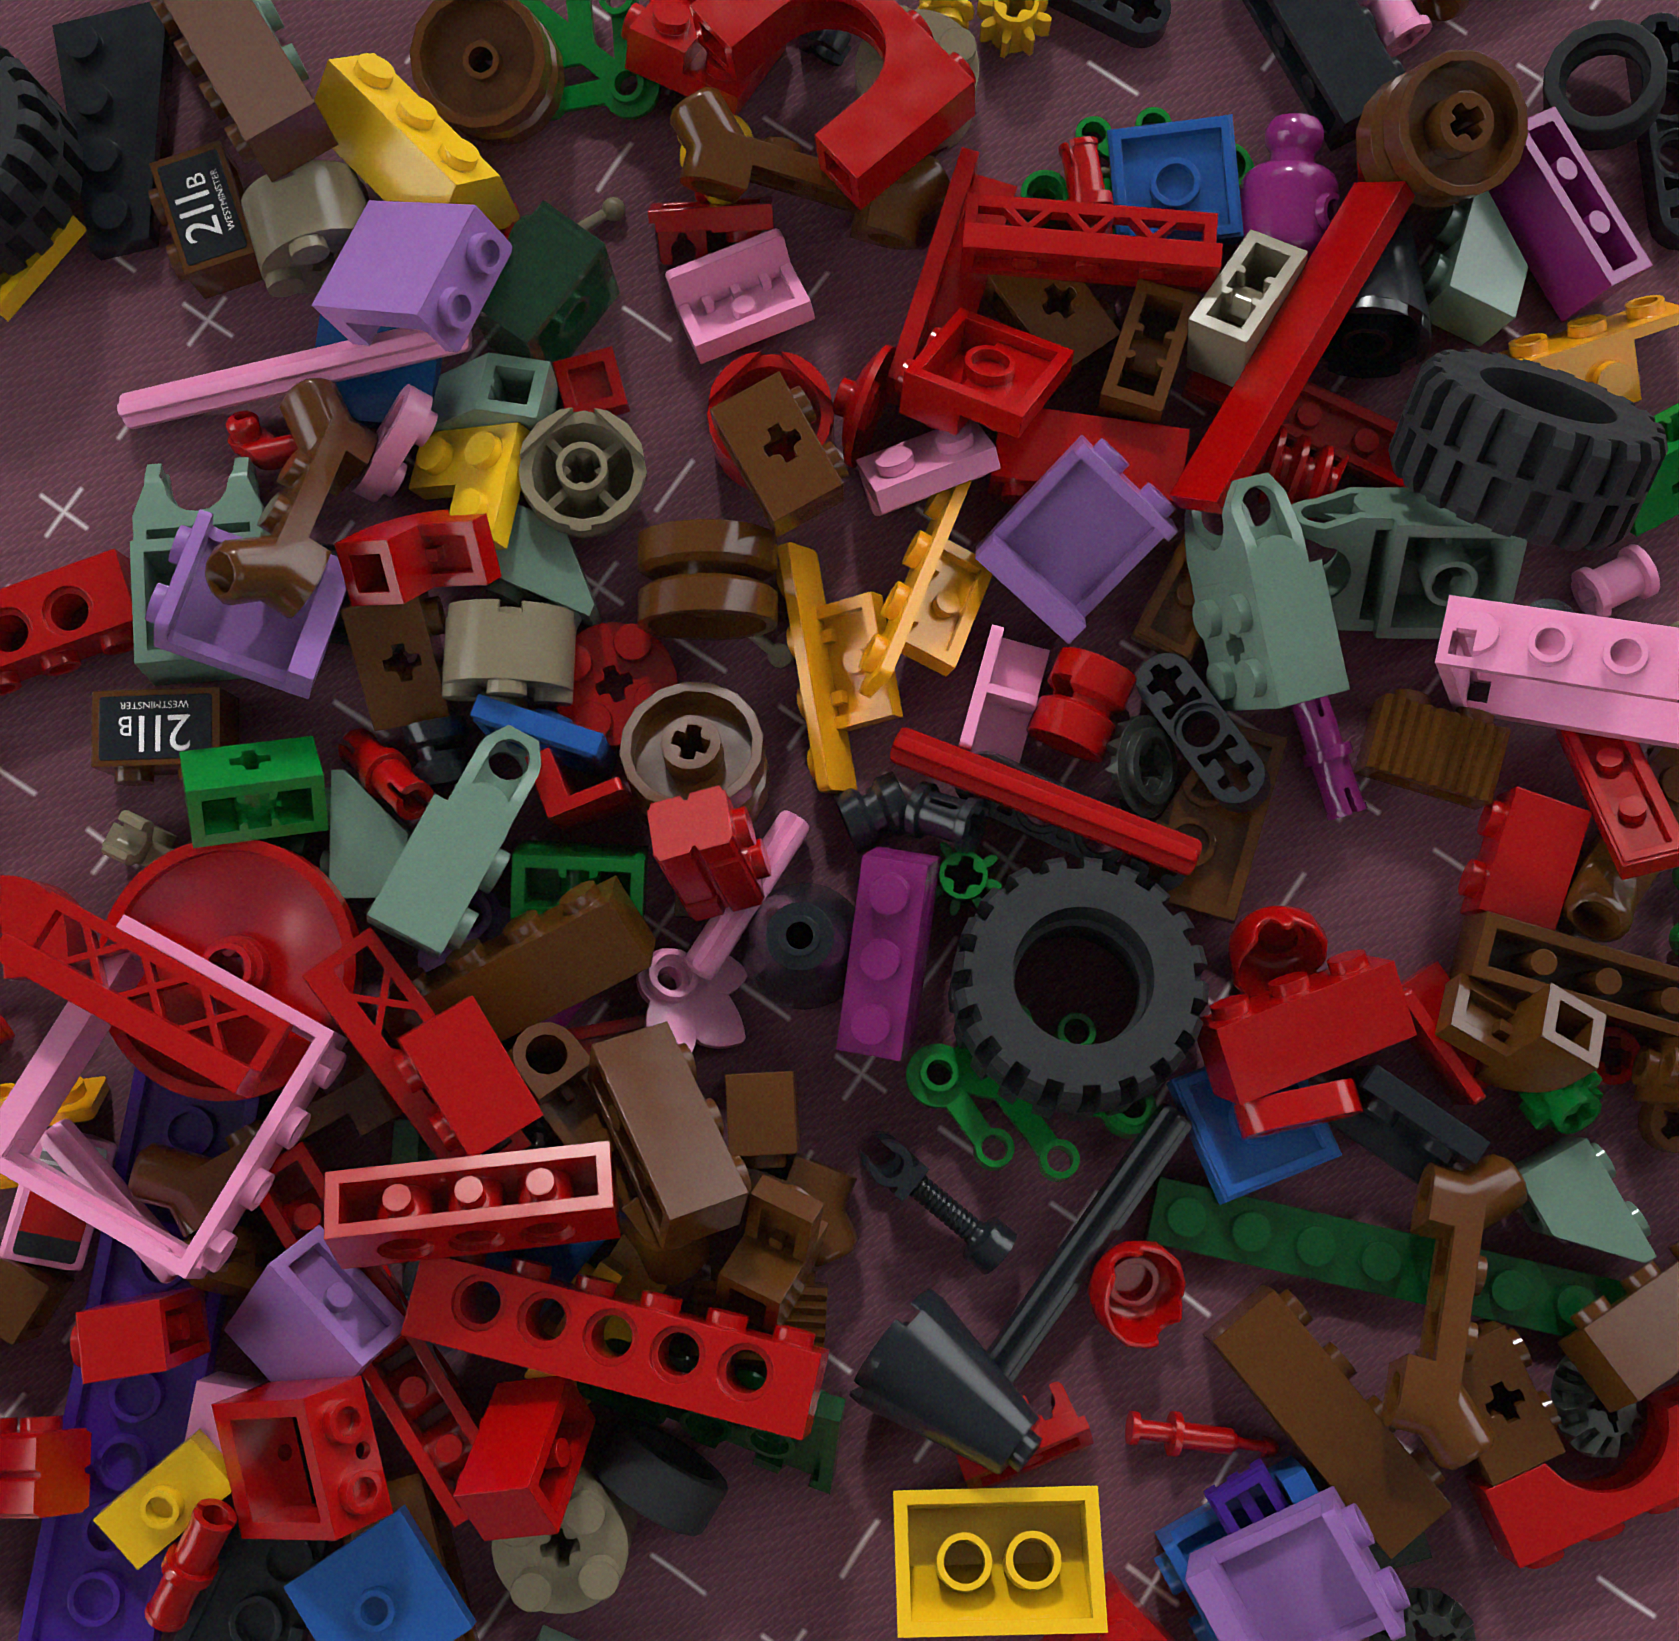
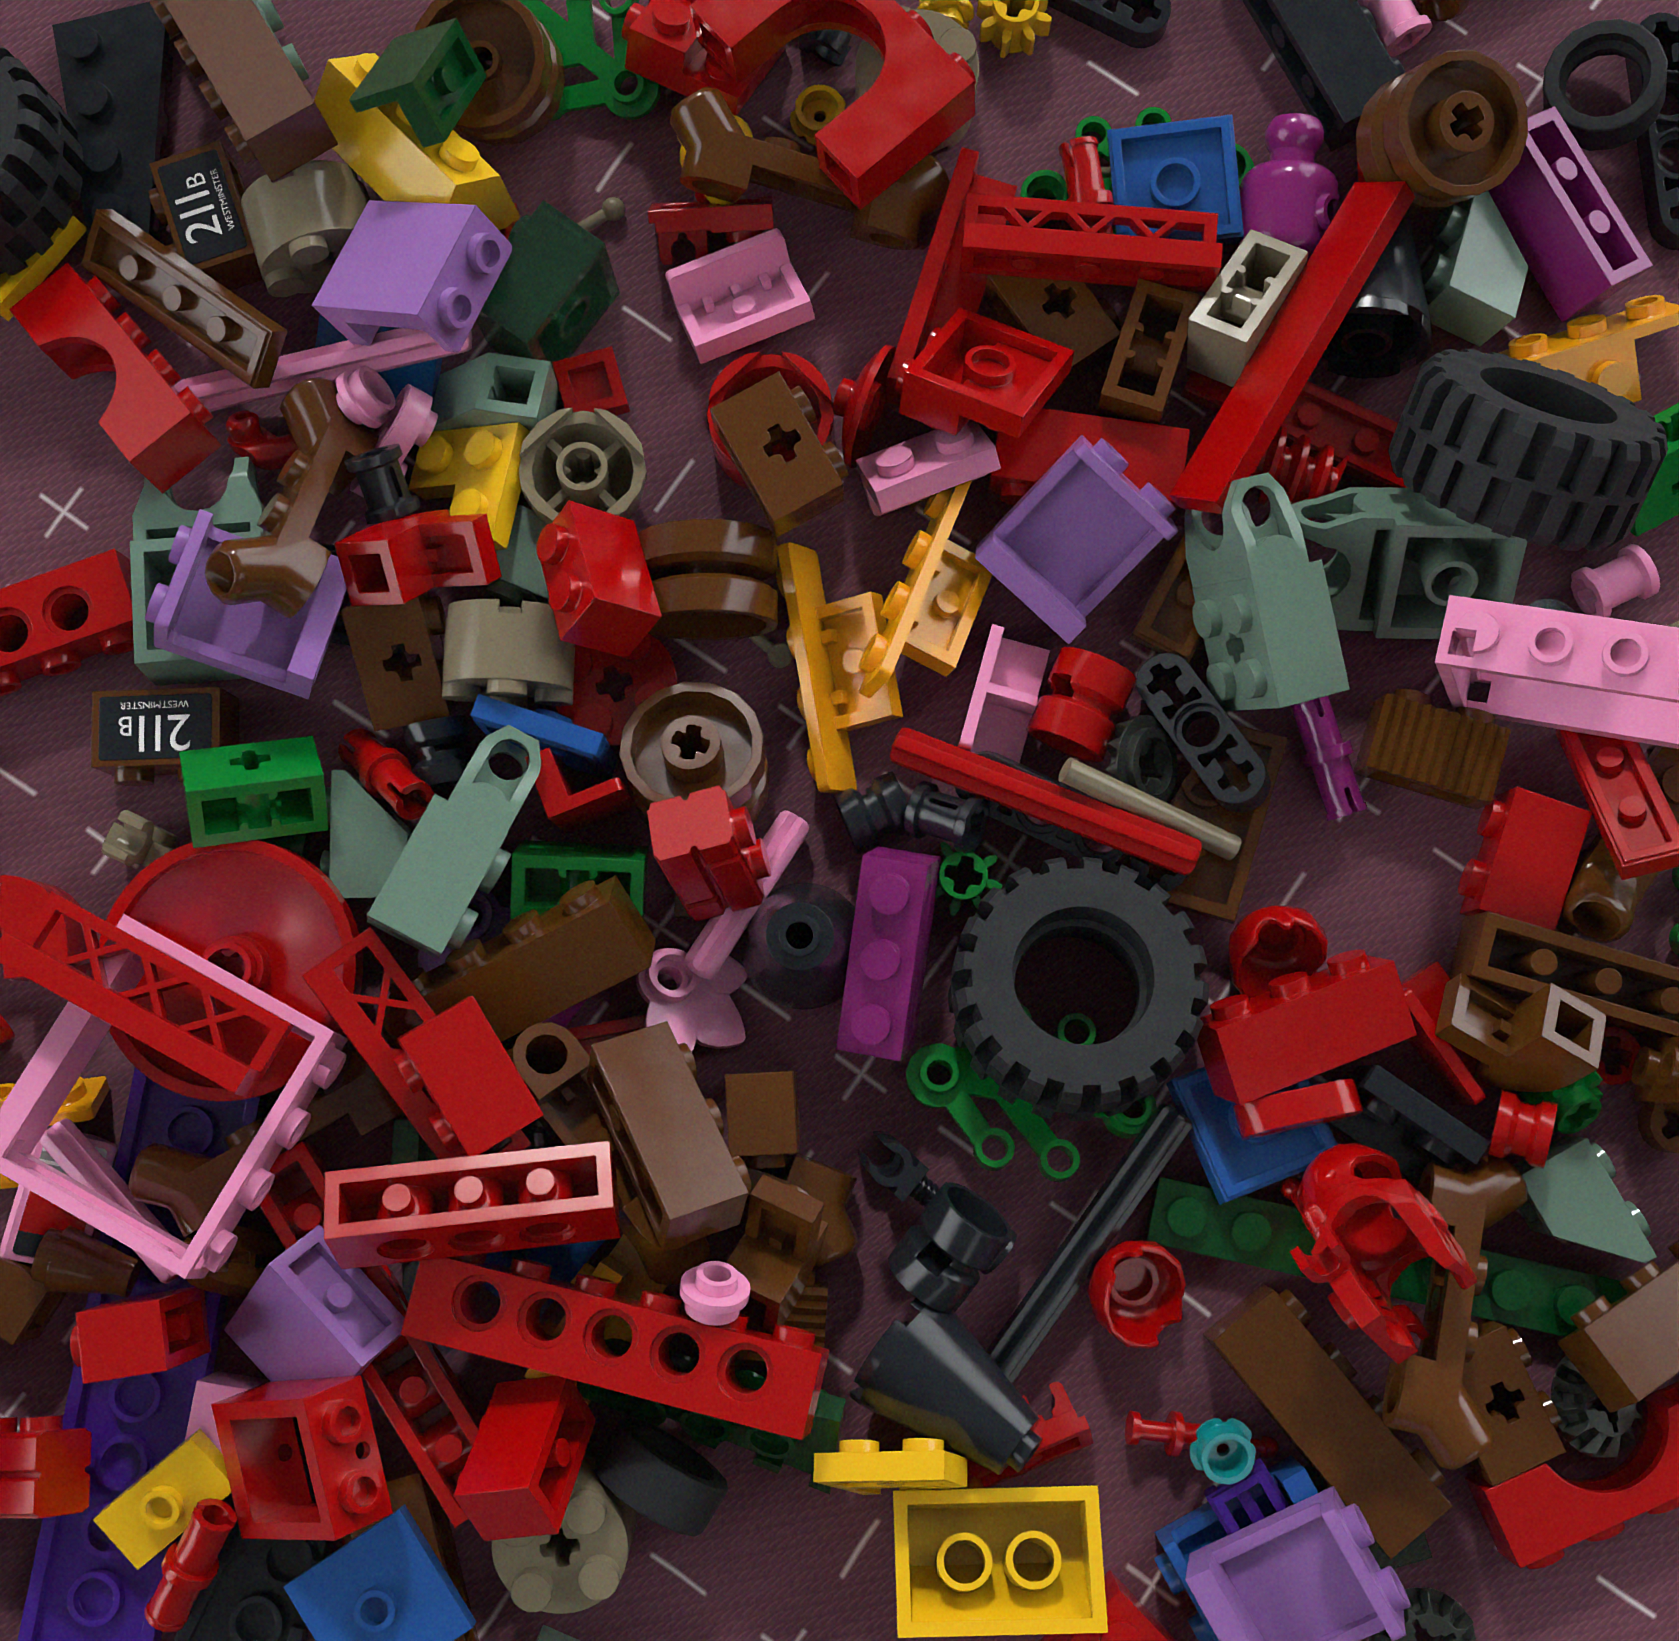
(83, 1264): none -> reddish brown cone
(147, 417): none -> red arch
(183, 298): none -> reddish brown tile
(364, 396): none -> bright pink plate
(383, 484): none -> black bush
(430, 77): none -> dark green panel
(597, 579): none -> red brick
(714, 1293): none -> bright pink plate
(811, 102): none -> yellow plate
(866, 1470): none -> yellow wing
(943, 1255): none -> black wheel
(1148, 807): none -> dark tan bar
(1231, 1464): none -> teal plate
(1361, 1245): none -> red helmet
(1523, 1129): none -> red wheel

